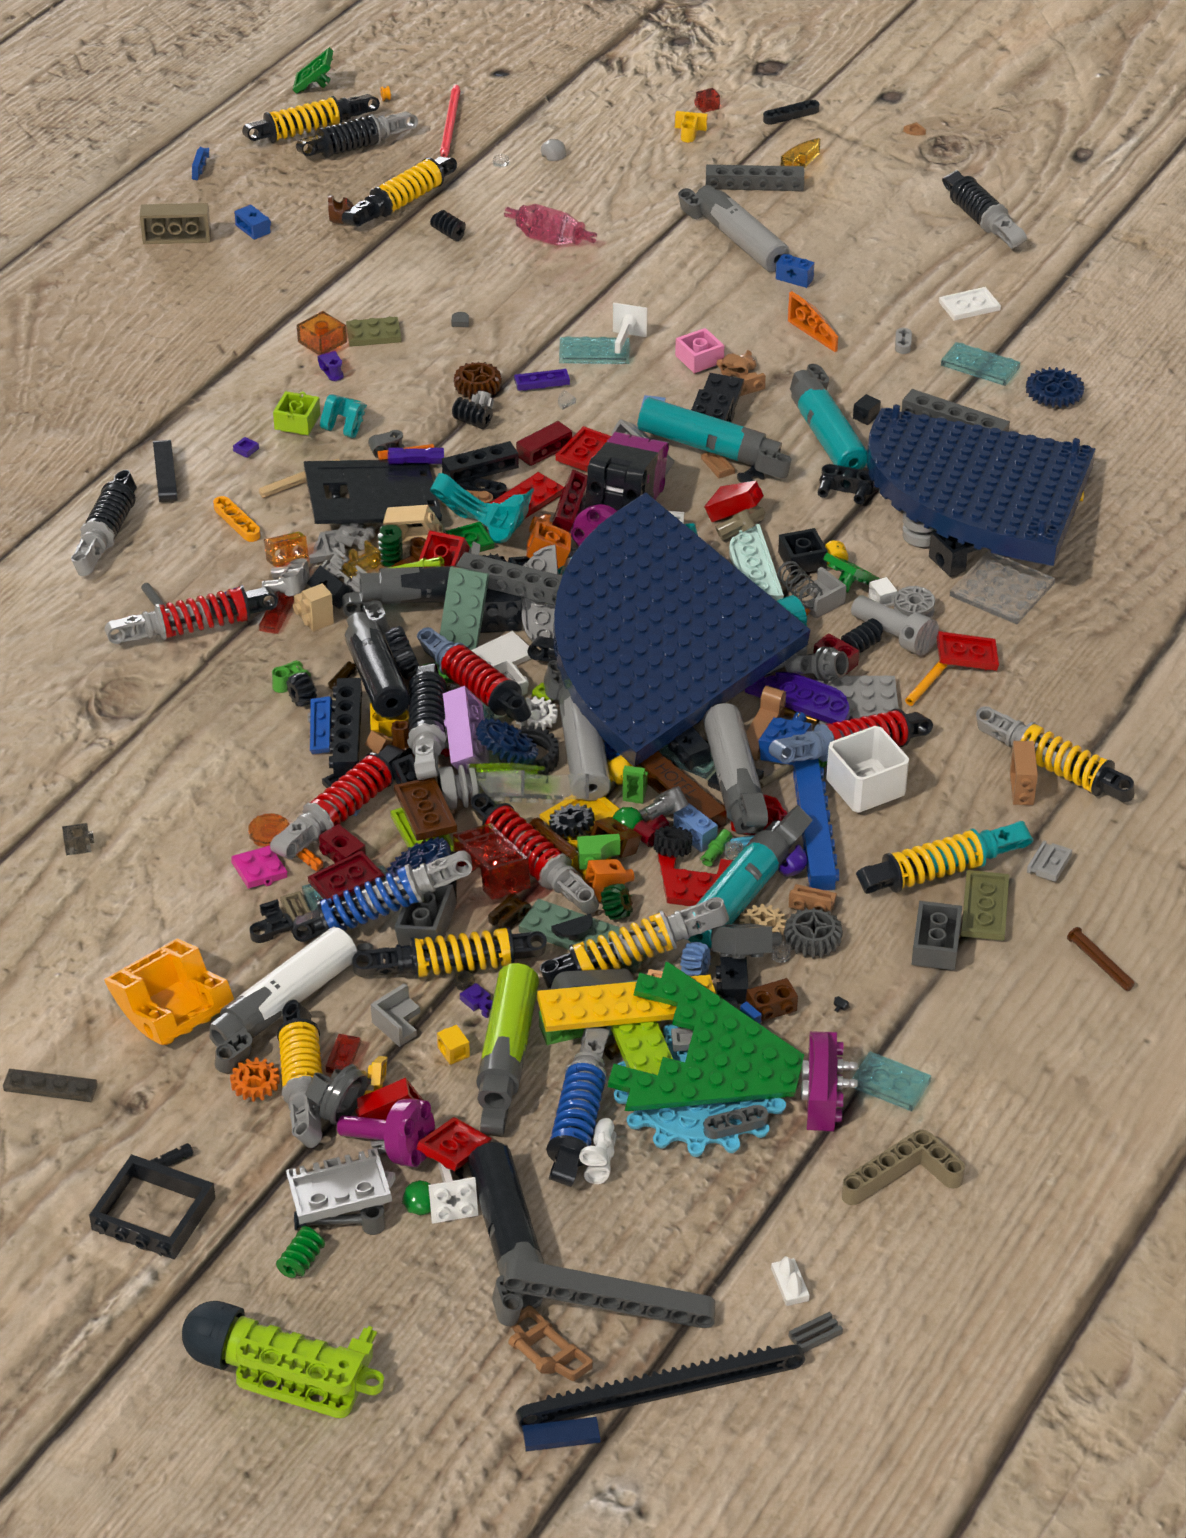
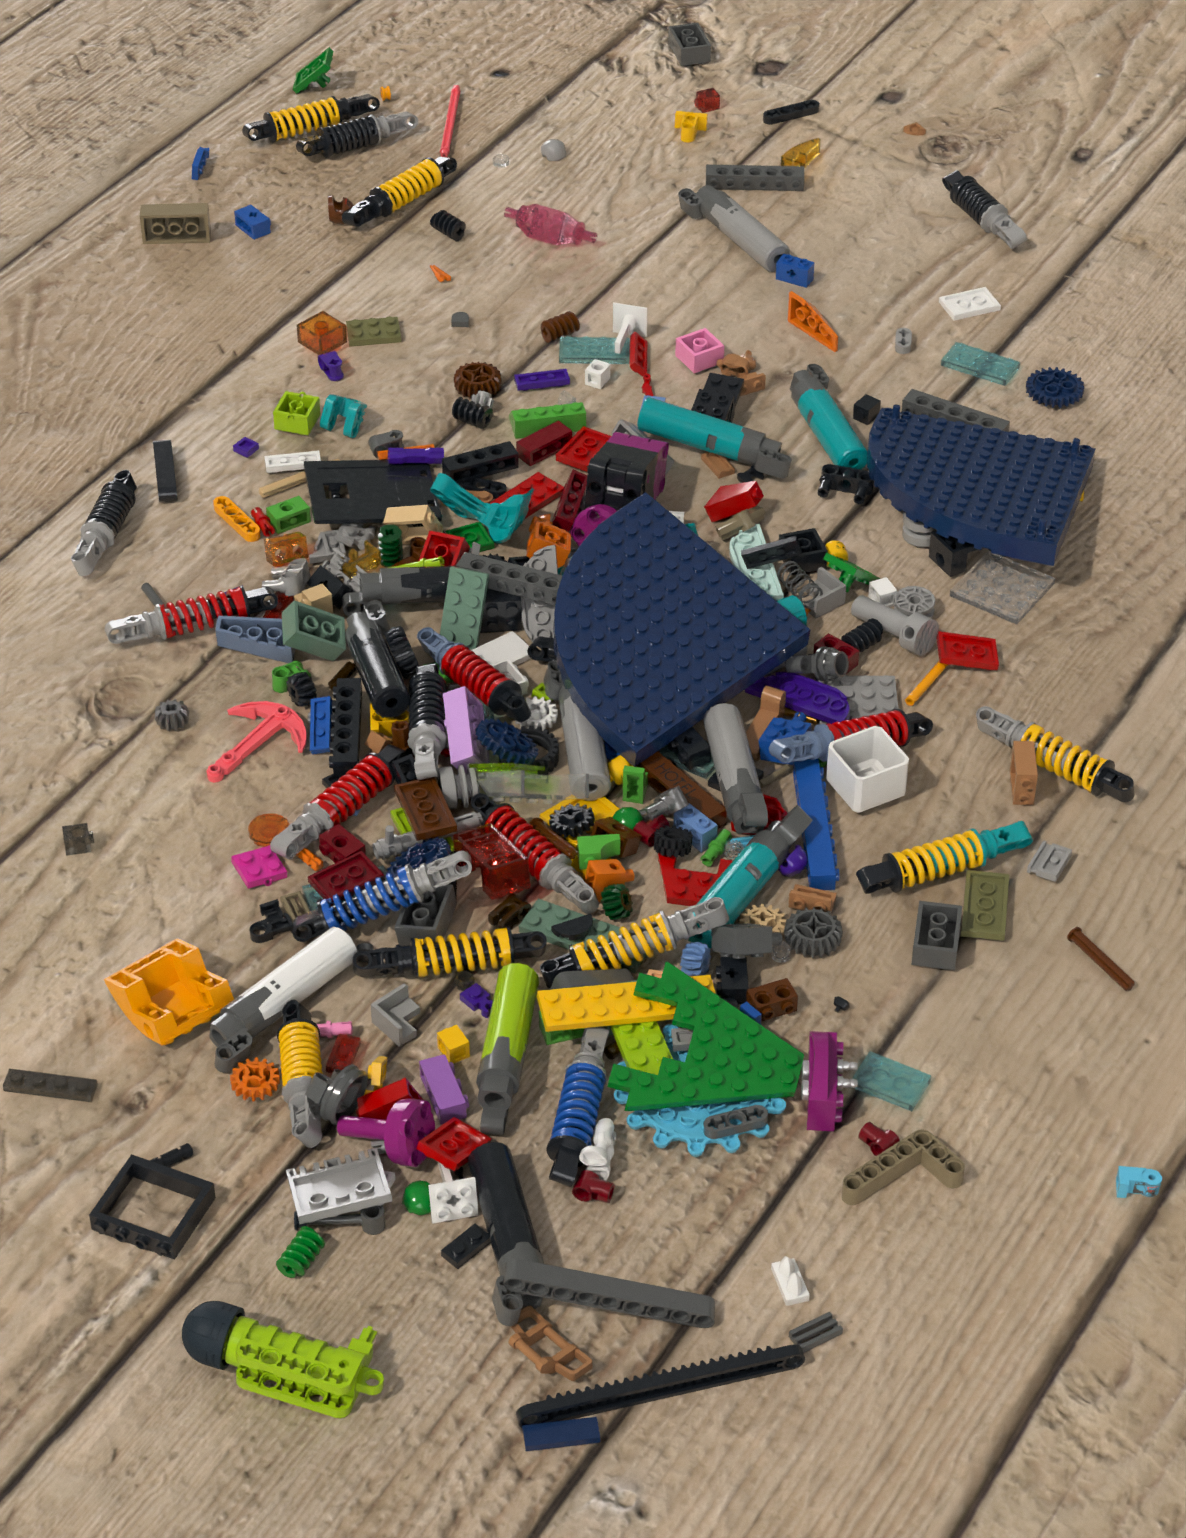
(171, 715): none -> flat silver gear
(254, 636): none -> sand blue wedge
(262, 521): none -> red pin
(276, 717): none -> coral piece
(288, 514): none -> bright green brick
(290, 461): none -> white plate
(313, 631): none -> sand green brick
(334, 1029): none -> bright pink pin
(395, 844): none -> light grey cylinder
(439, 274): none -> orange piece
(443, 1088): none -> medium lavender brick
(466, 1246): none -> black plate
(527, 421): none -> bright green slope
(559, 326): none -> reddish brown piece
(591, 1187): none -> dark red piece
(597, 374): none -> white brick
(638, 354): none -> red plate
(646, 388): none -> red piece
(689, 44): none -> dark grey brick
(771, 552): none -> black plate
(877, 1138): none -> dark red piece
(1137, 1181): none -> medium azure leg

